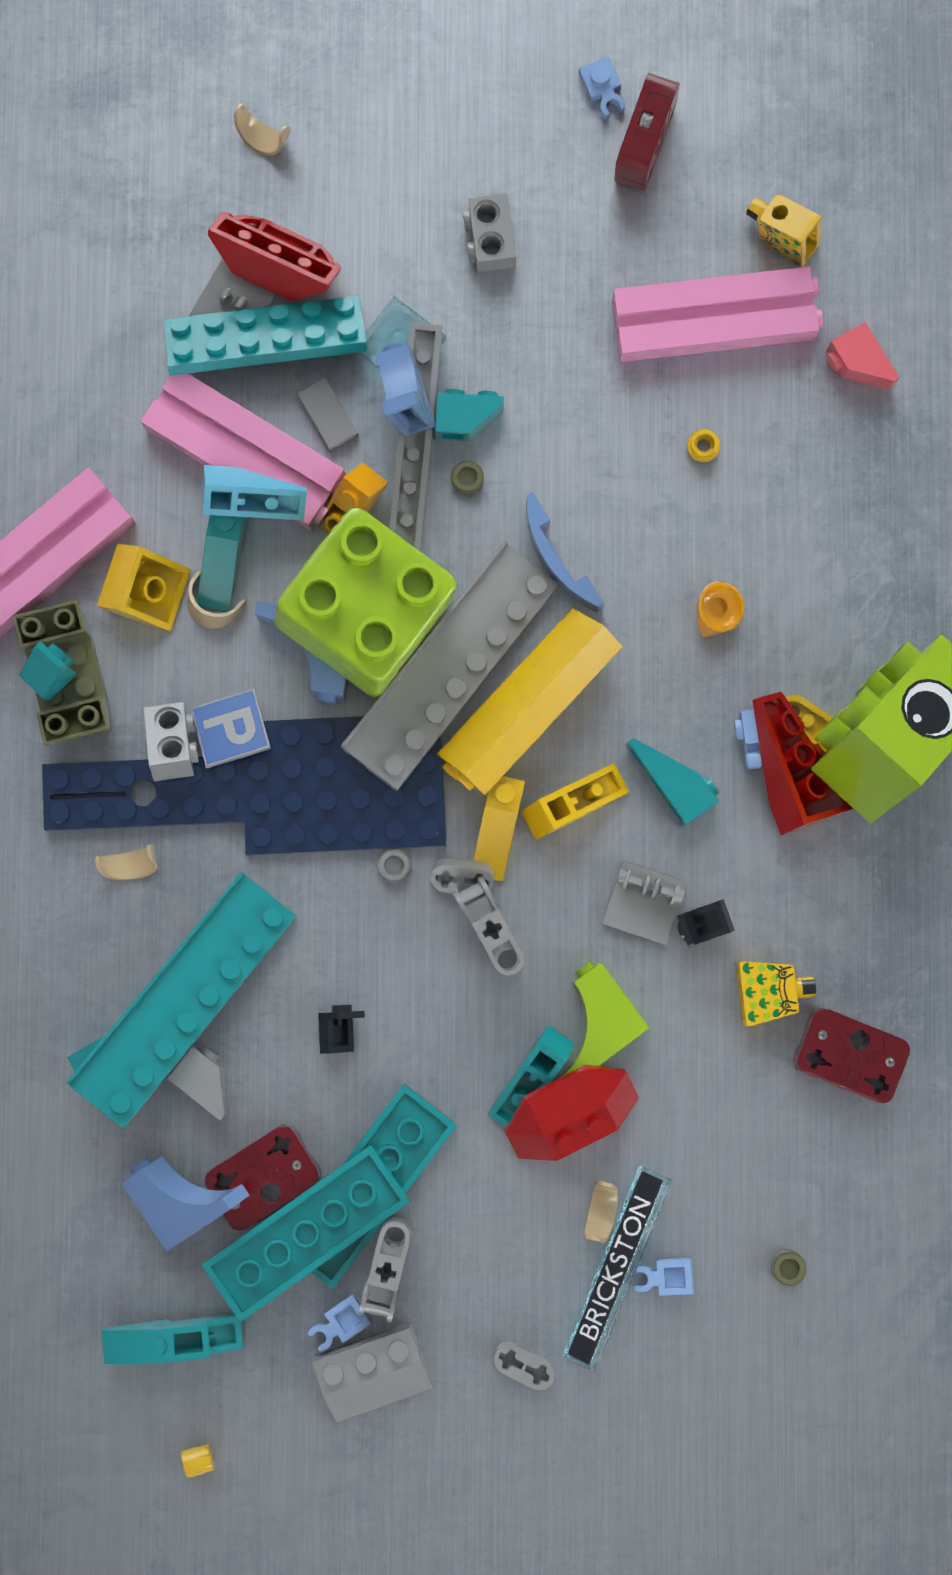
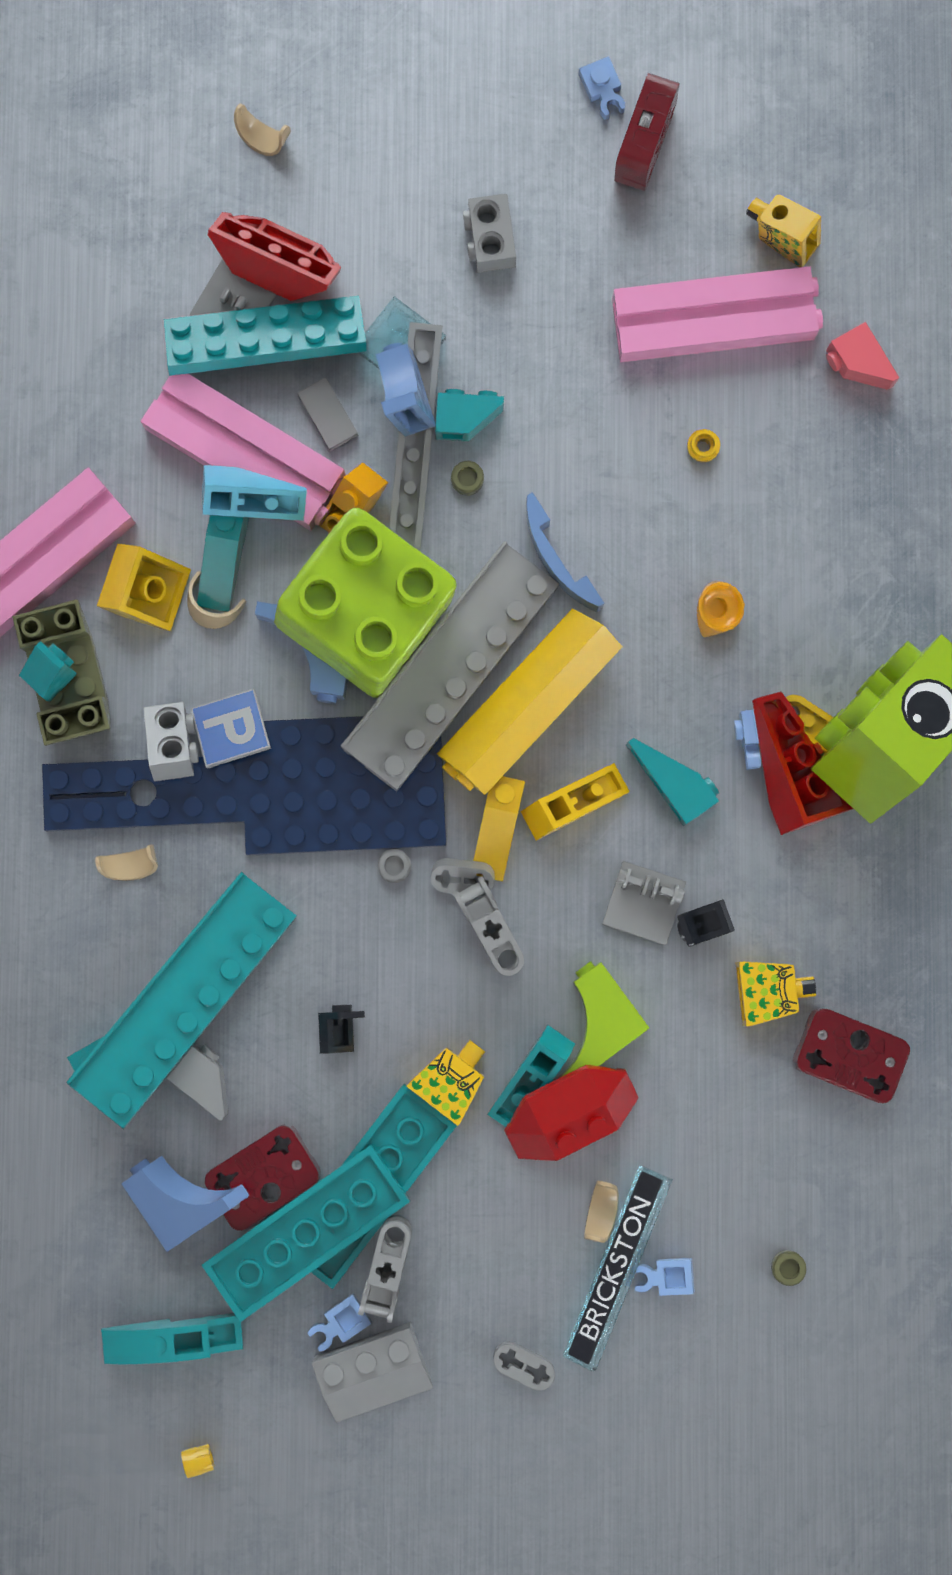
(450, 1081): none -> yellow torso

